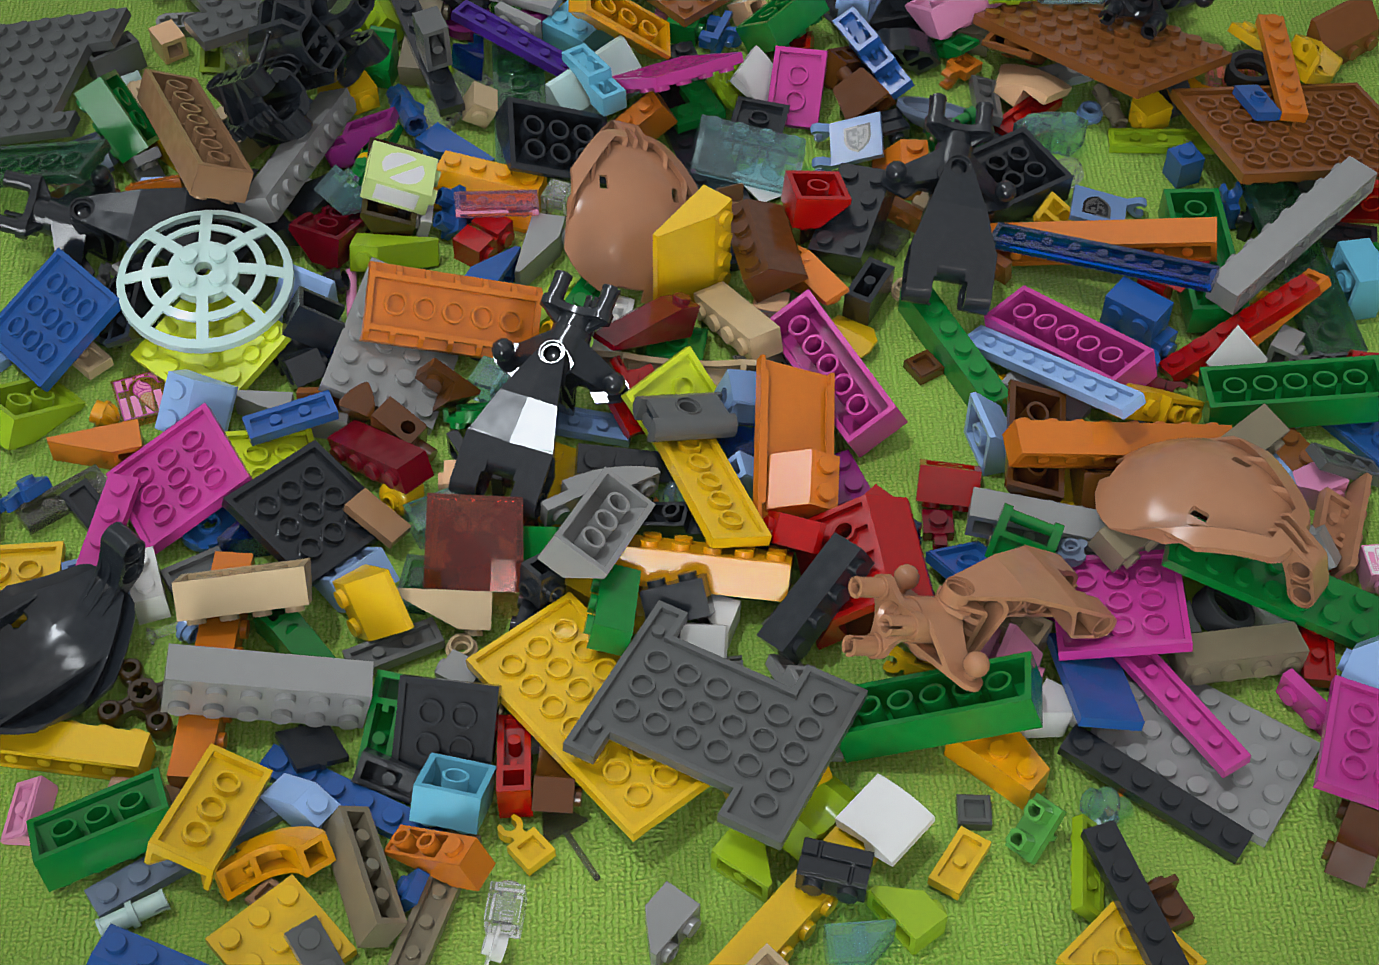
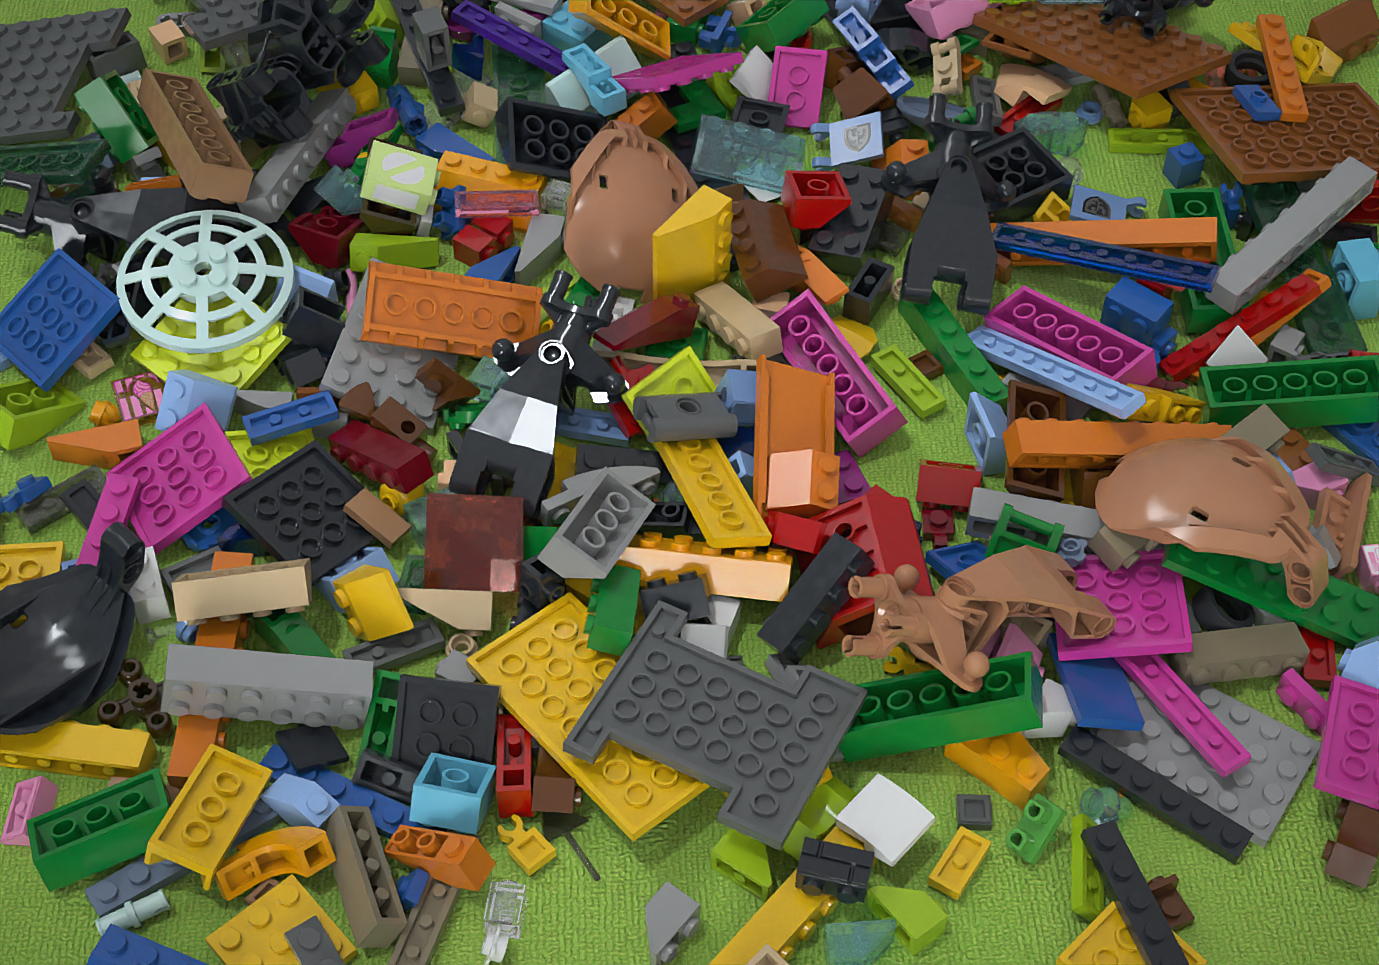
(908, 381): none -> lime plate
(948, 68): none -> tan plate

